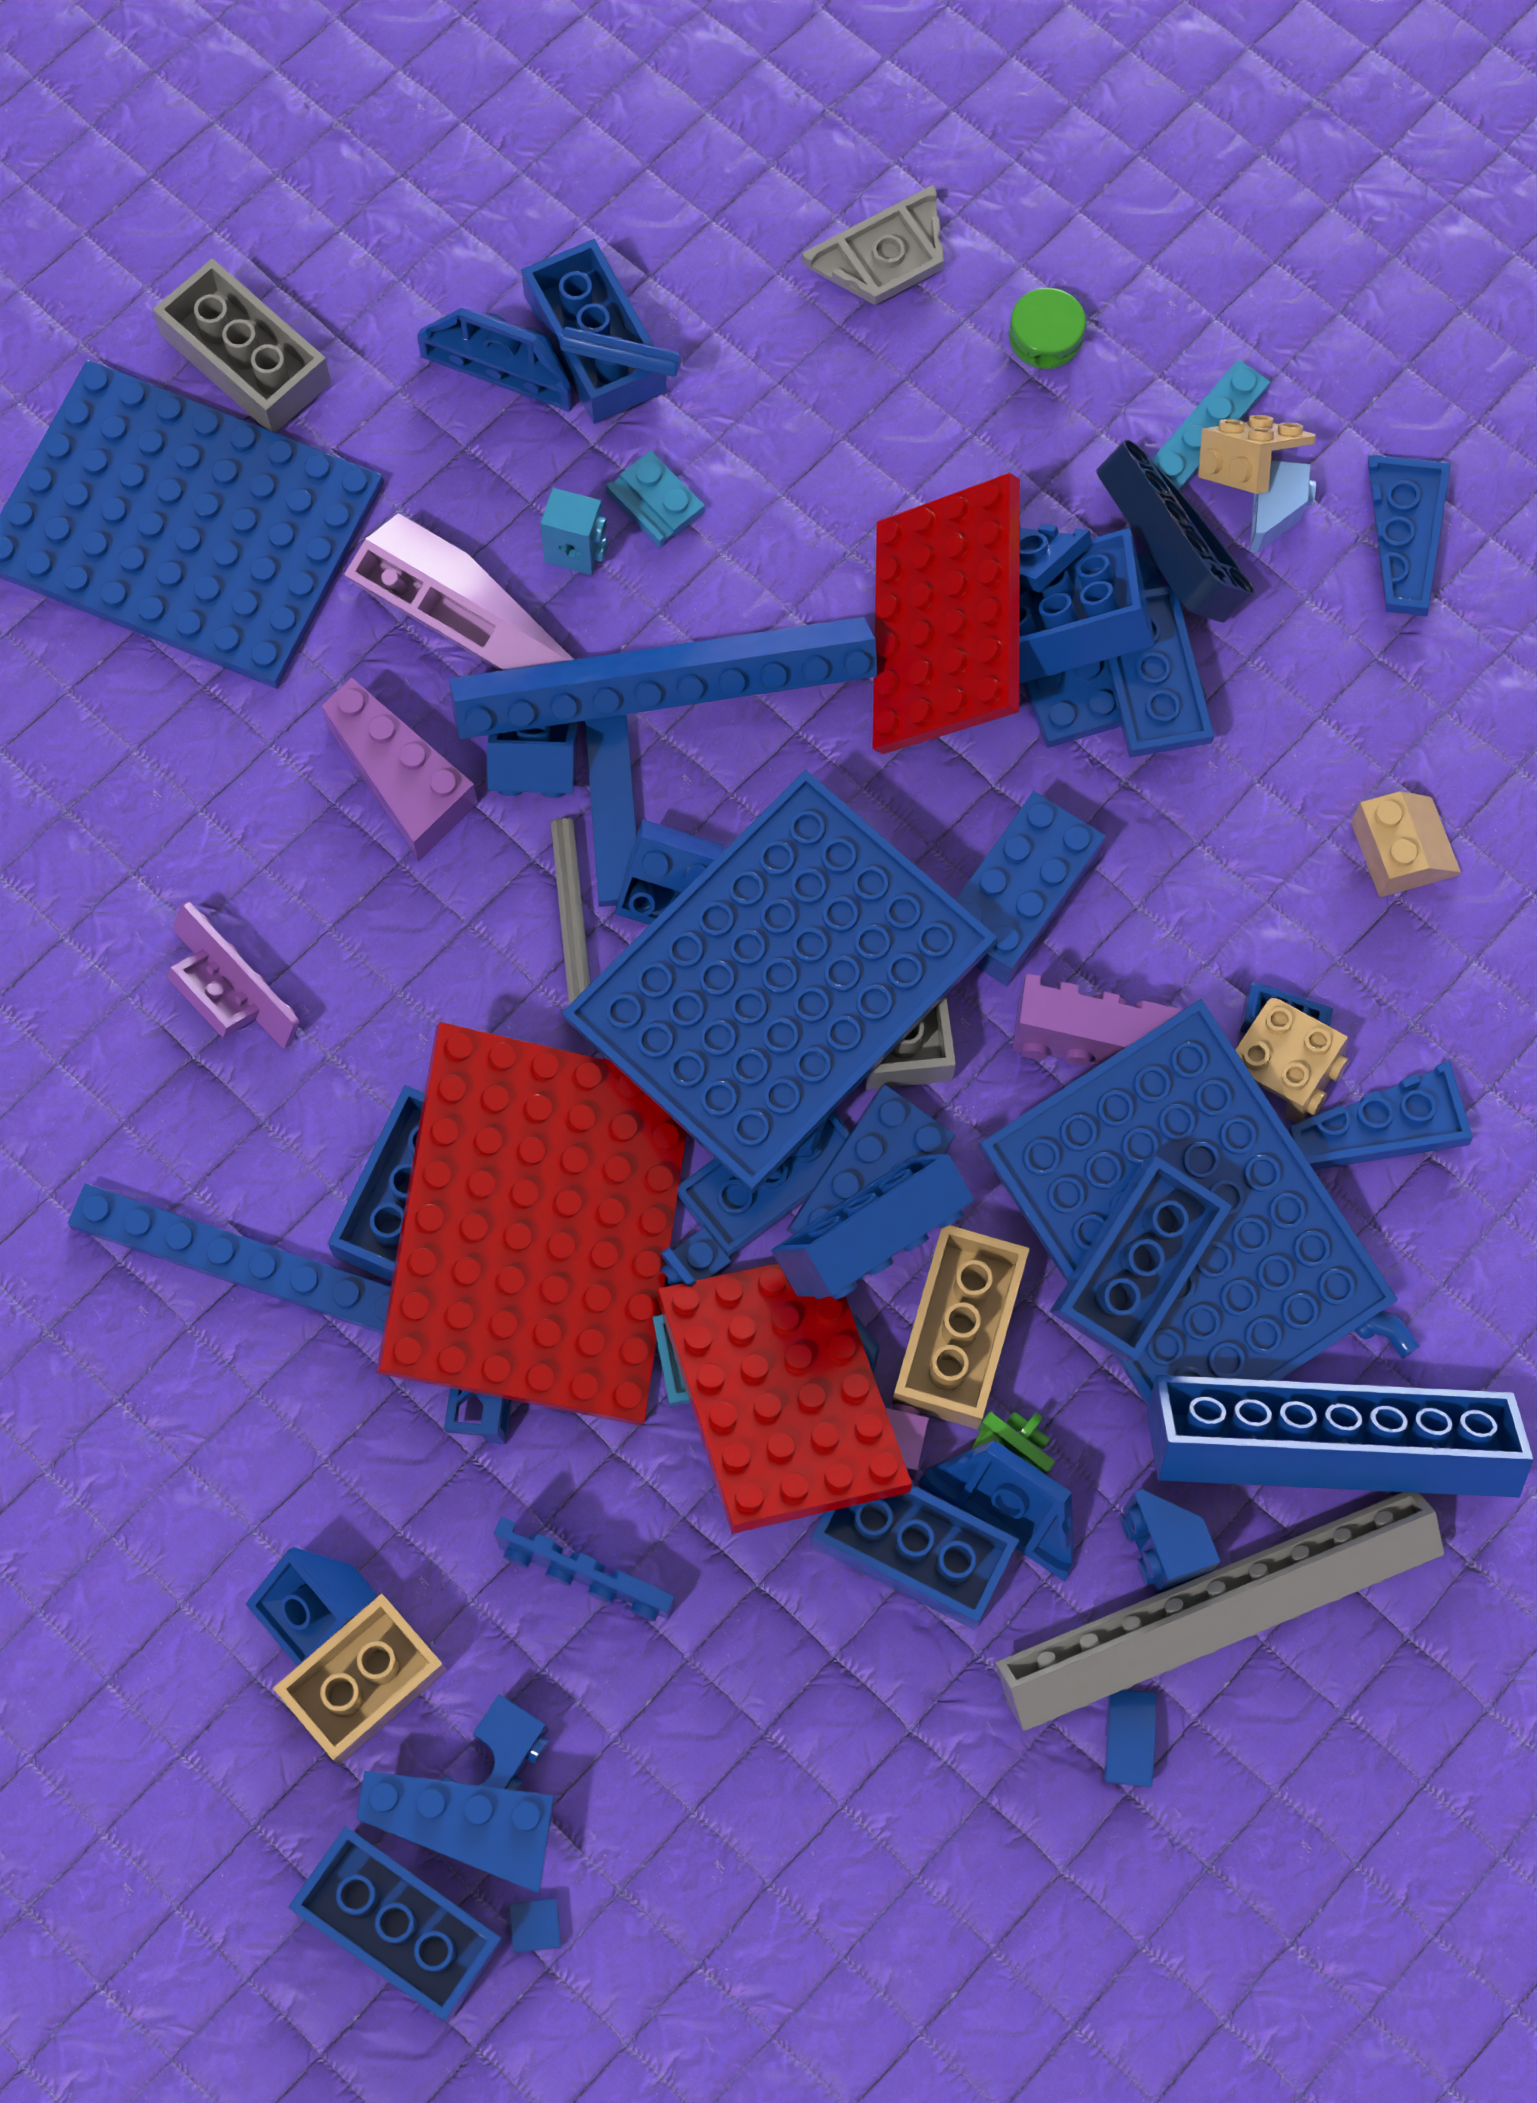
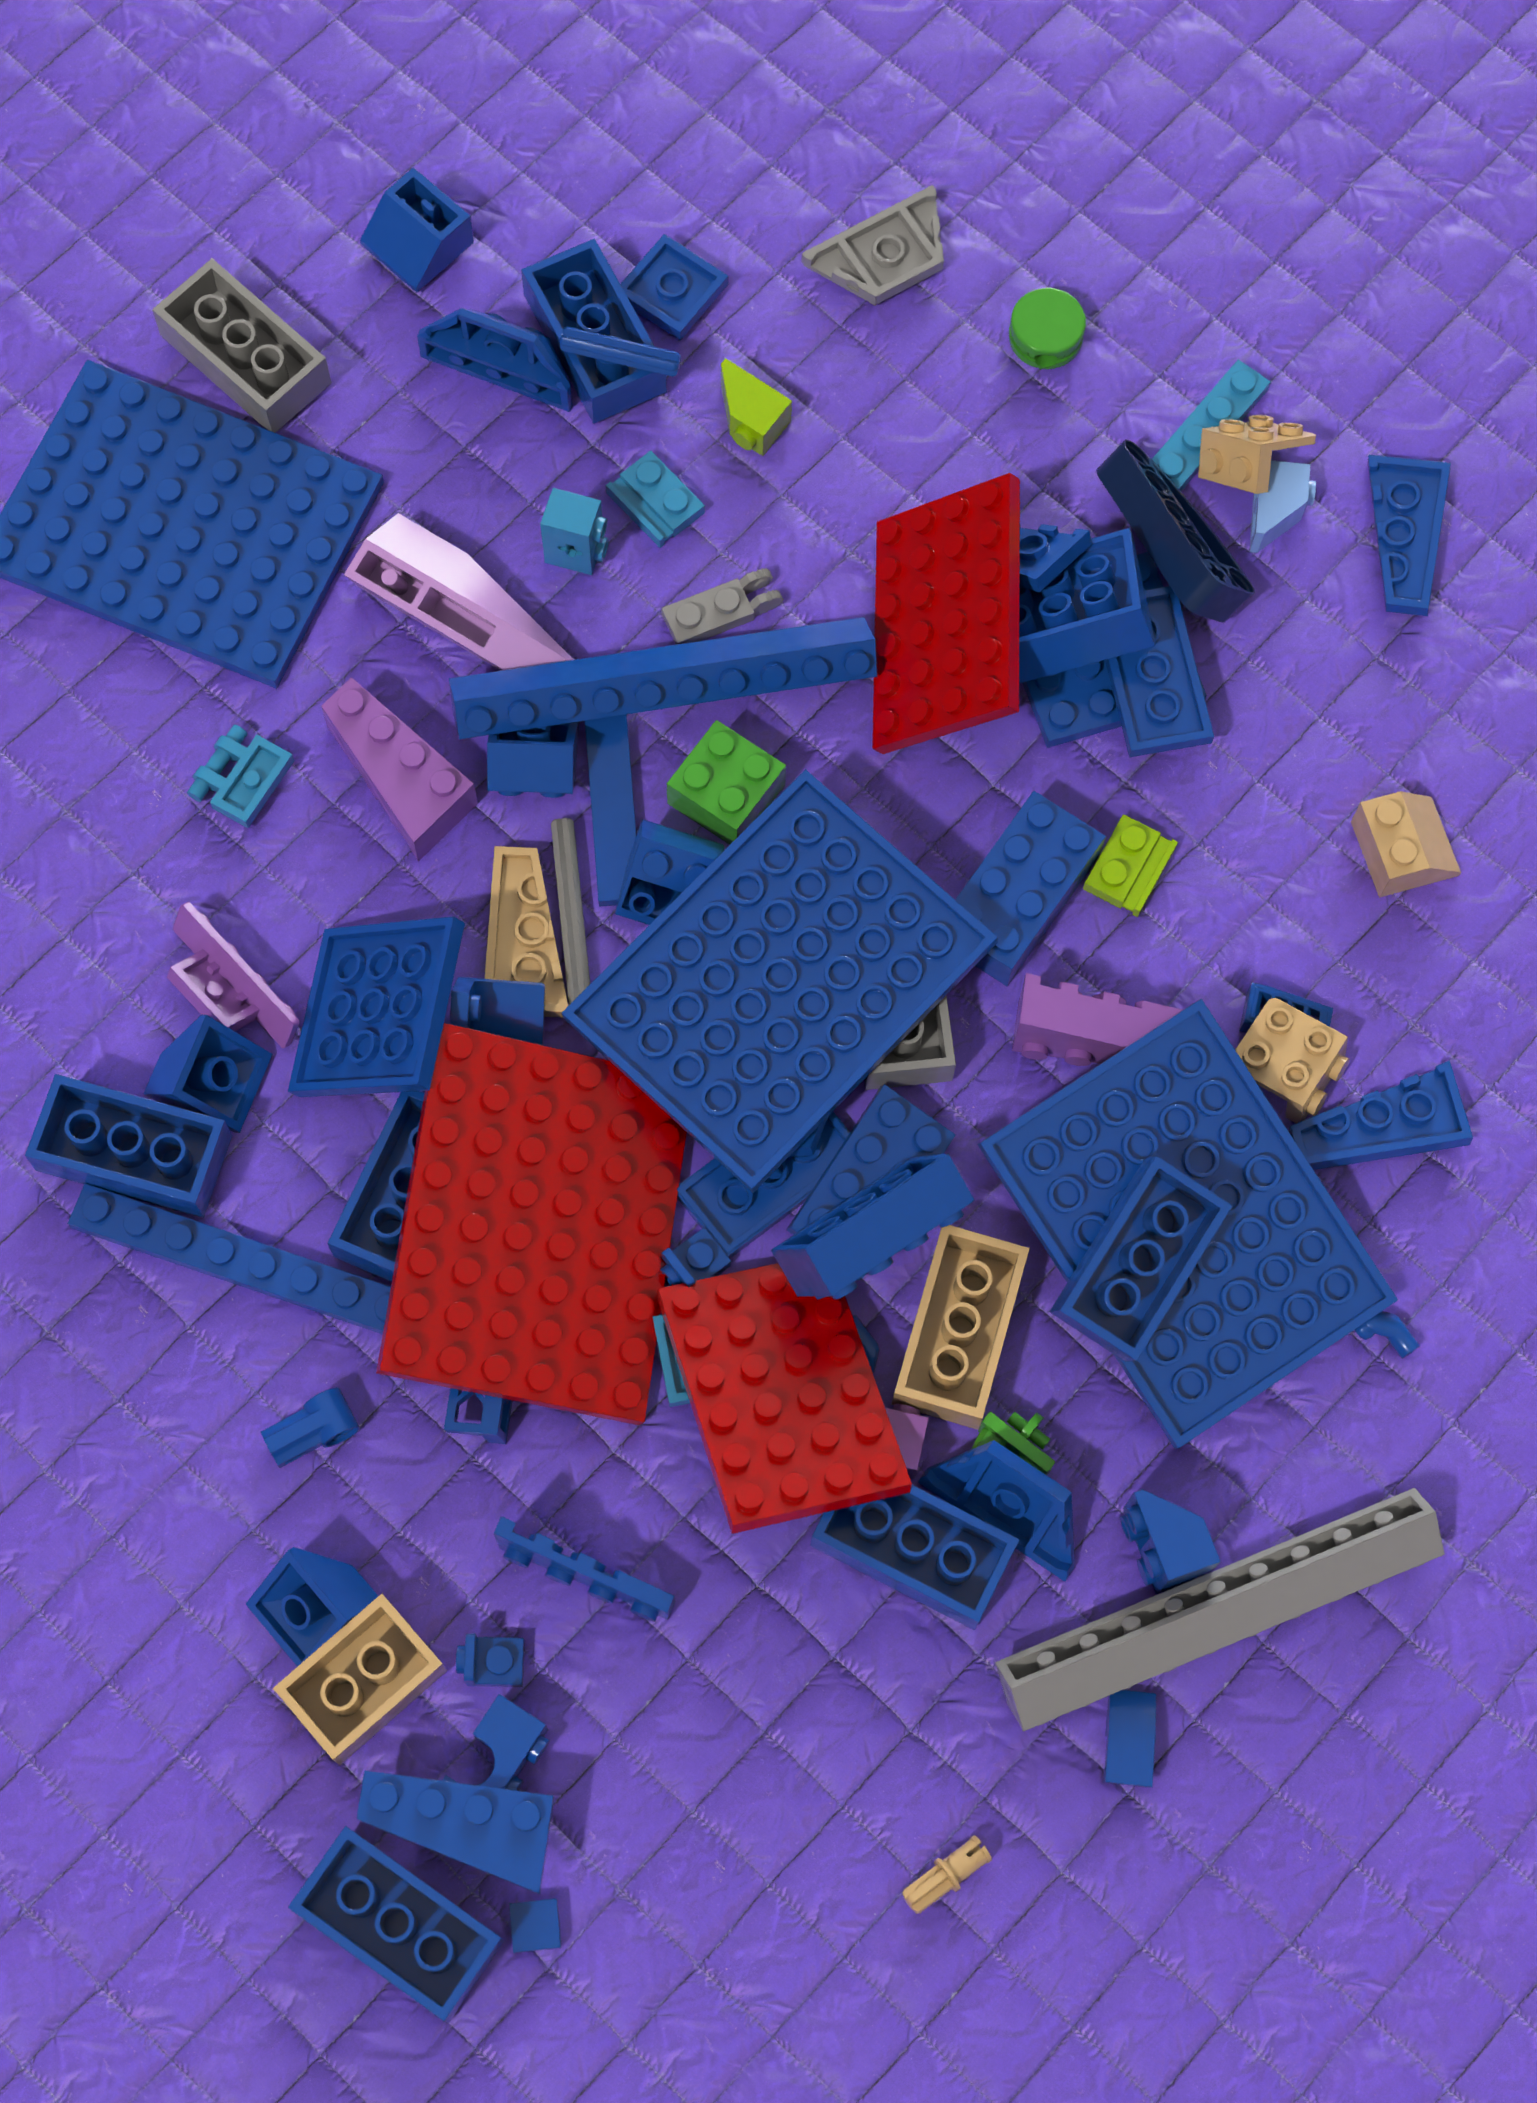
(129, 1145): none -> blue brick
(210, 1072): none -> blue slope
(251, 780): none -> dark azure plate
(321, 1422): none -> blue piece
(377, 1008): none -> blue plate
(417, 230): none -> blue slope
(491, 1661): none -> blue bracket
(500, 1007): none -> blue bracket
(521, 928): none -> tan wing
(673, 286): none -> blue plate
(720, 608): none -> light grey hinge
(725, 782): none -> bright green brick
(753, 409): none -> lime slope
(946, 1875): none -> tan axle
(1130, 865): none -> lime plate
(1338, 1436): blue brick -> none

